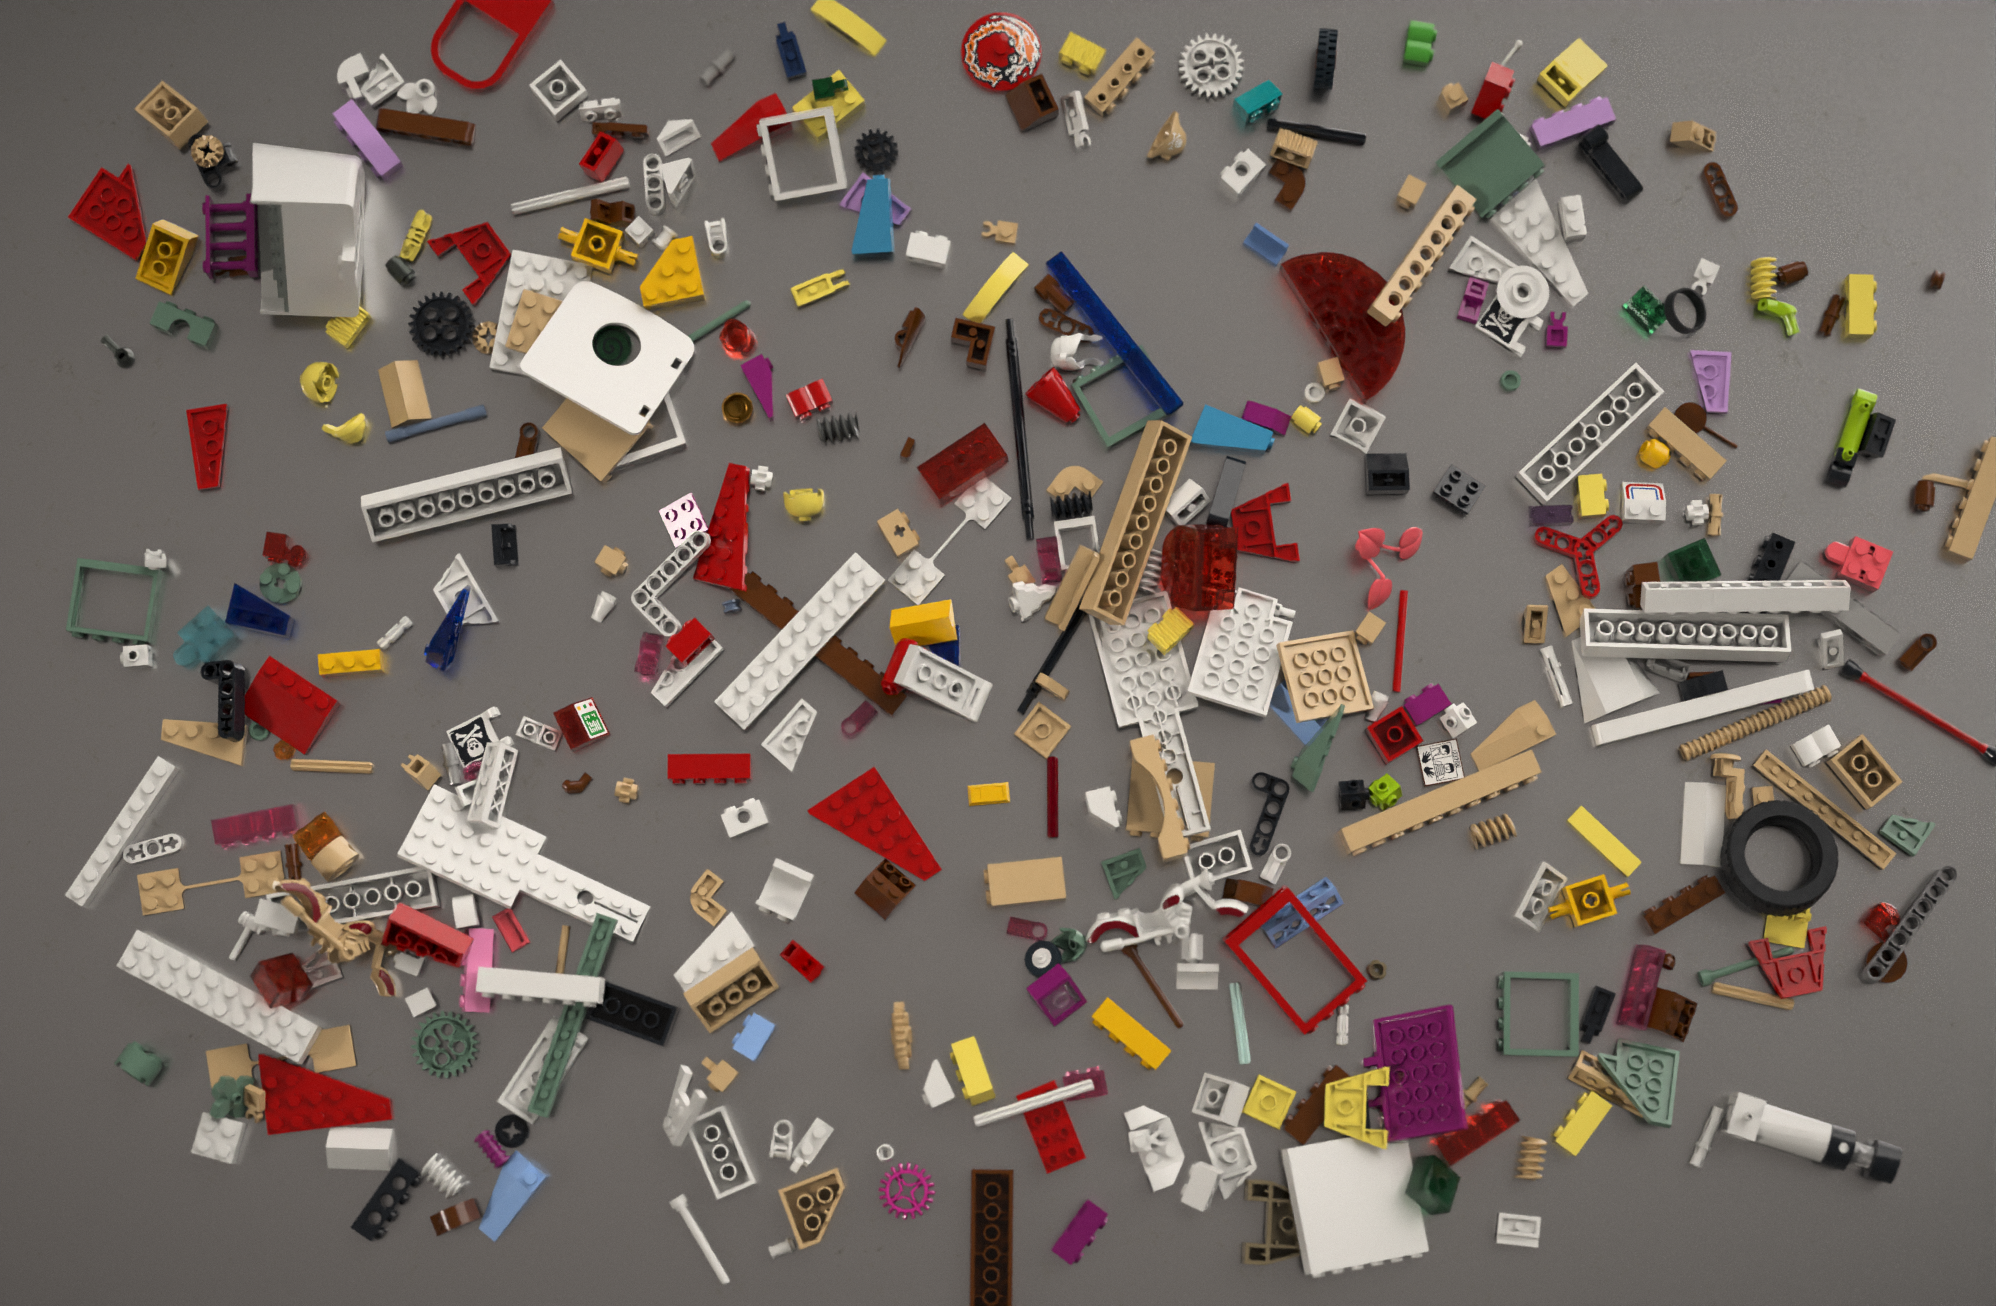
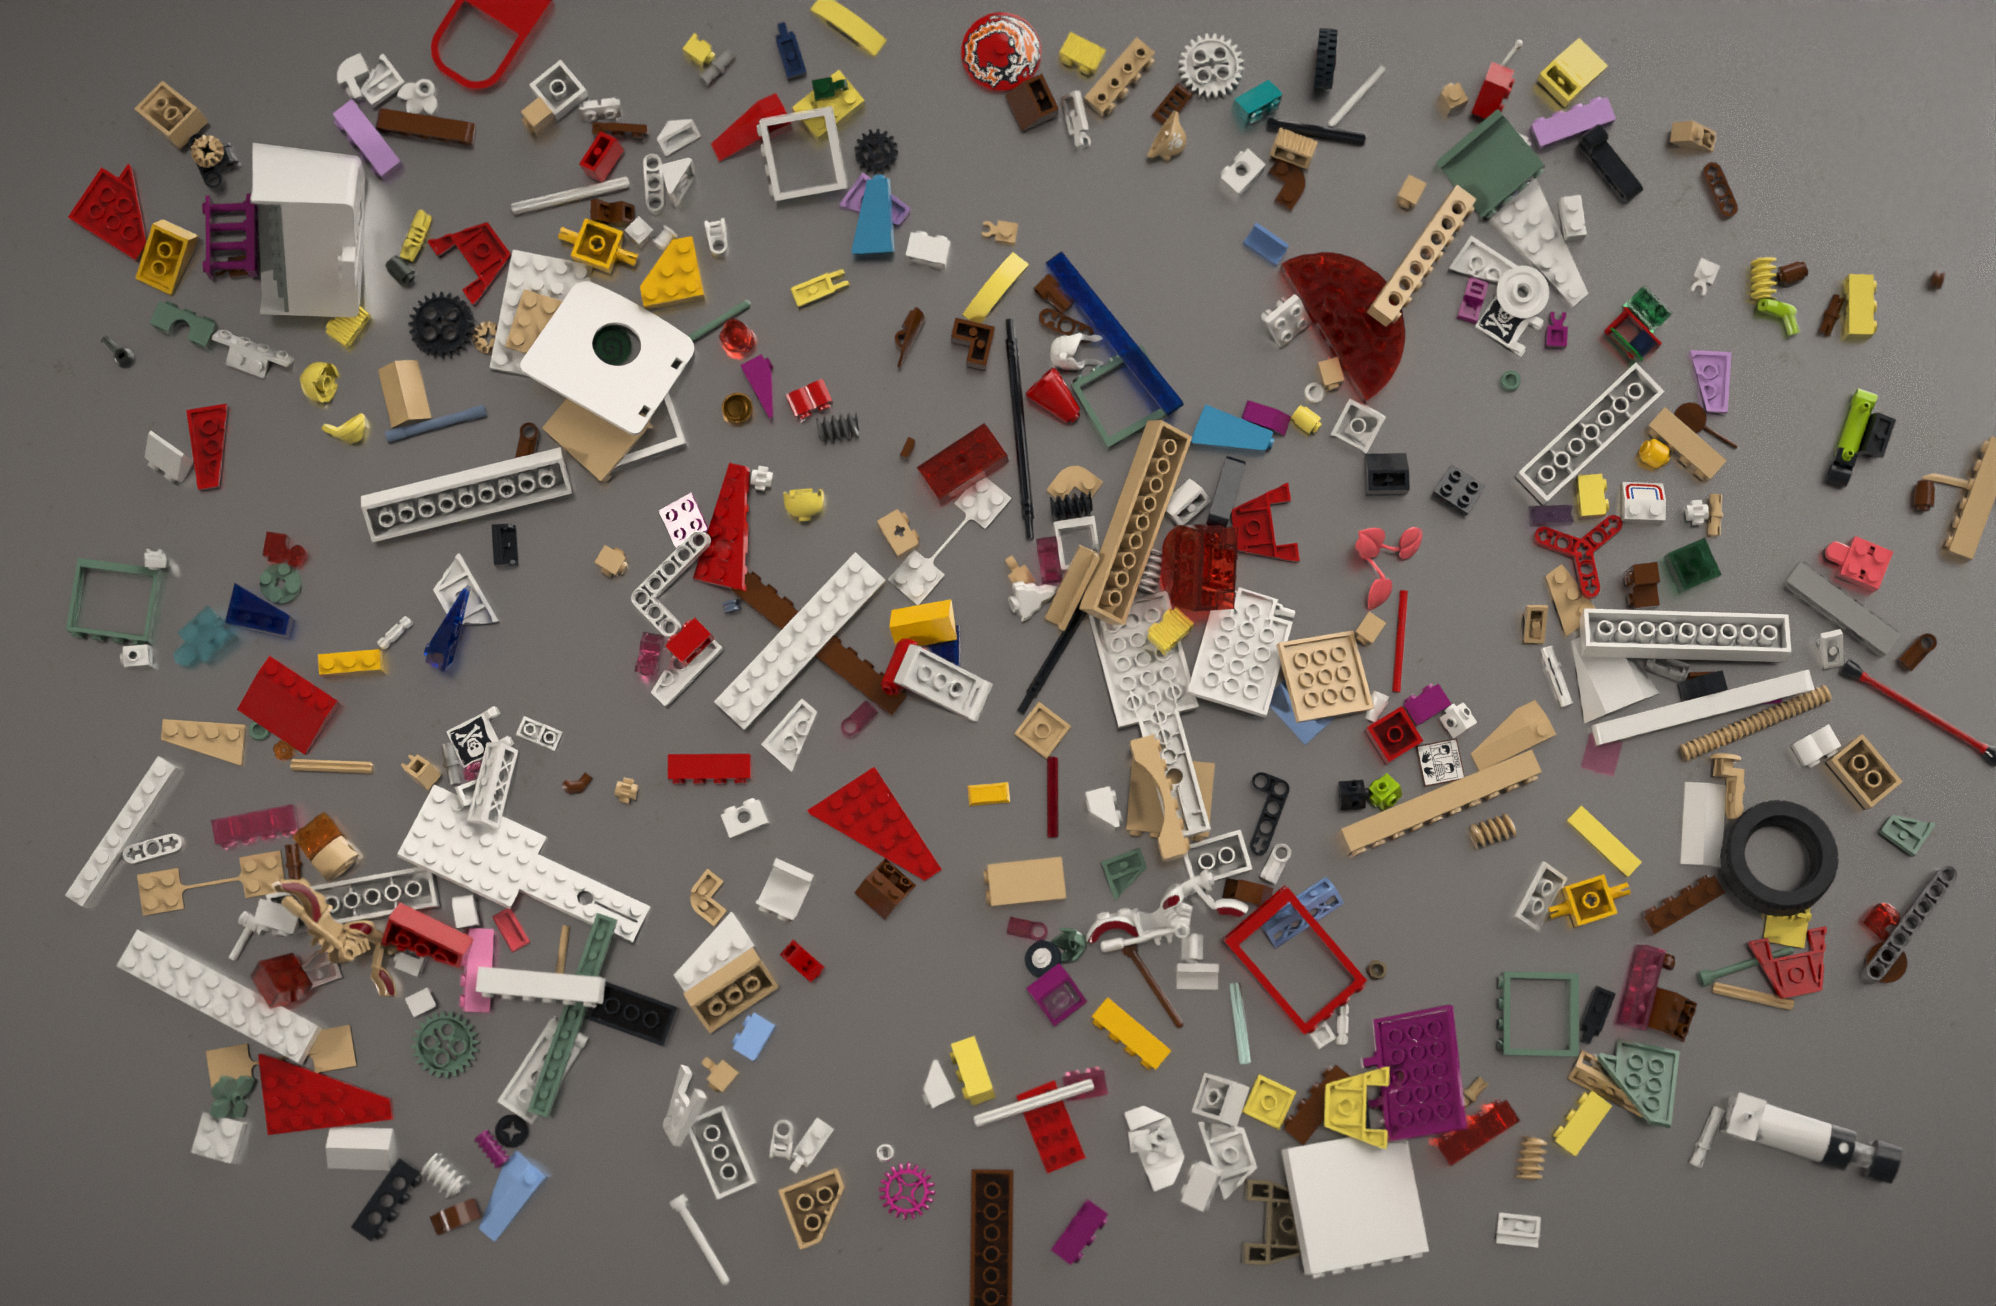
(139, 1064): sand green brick -> none
(167, 458): none -> white slope
(229, 725): black beam -> none
(250, 356): none -> white bracket
(255, 1101): tan plate -> none
(538, 117): none -> tan piece
(581, 723): clear red slope -> none
(603, 606): white cone -> none
(698, 51): none -> light yellow brick
(782, 1248): white pin -> none
(901, 1035): tan gear -> none
(1052, 686): tan beam -> none
(1172, 94): none -> reddish brown slope
(1286, 320): none -> white plate
(1312, 757): sand green wedge -> none
(1322, 1035): none -> white tile
(1357, 96): none -> white bar
(1418, 43): bright green brick -> none
(1432, 1185): clear green brick -> none
(1601, 757): none -> clear pink piece
(1640, 344): none -> piece
(1671, 315): black tyre -> none
(1745, 596): white brick -> none
(1761, 794): tan plate -> none
(1772, 559): black brick -> none
(1831, 814): tan plate -> none

